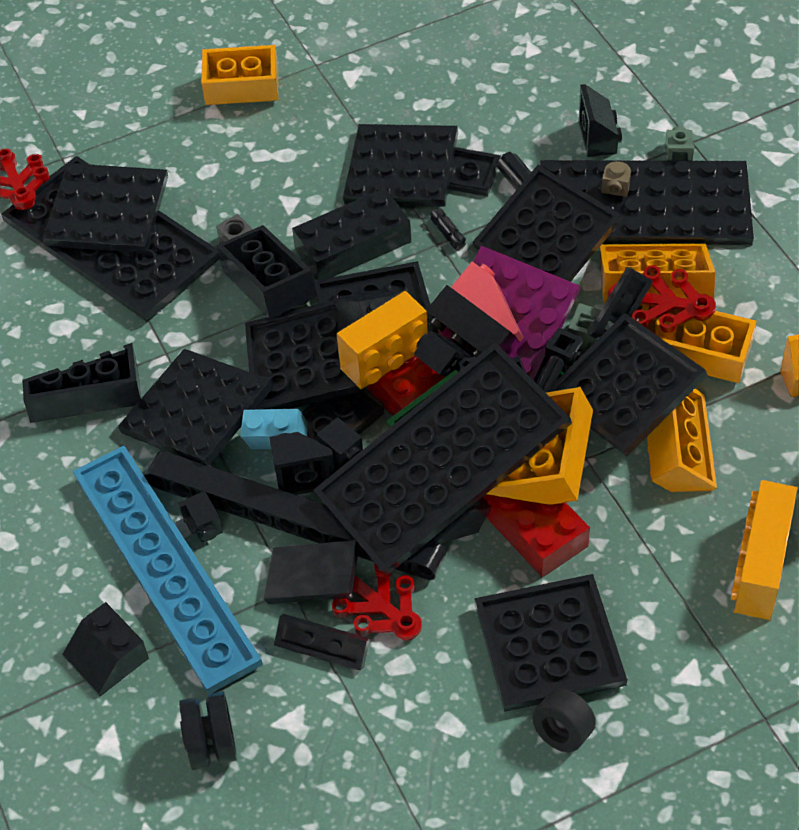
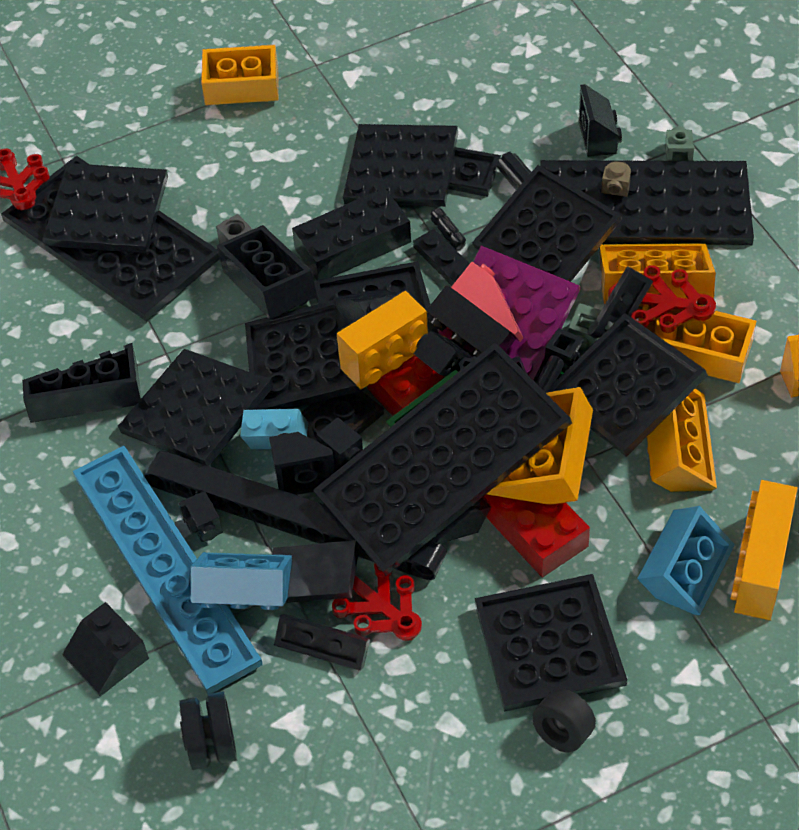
(240, 580): none -> dark azure slope
(441, 255): none -> black plate
(686, 560): none -> dark azure slope

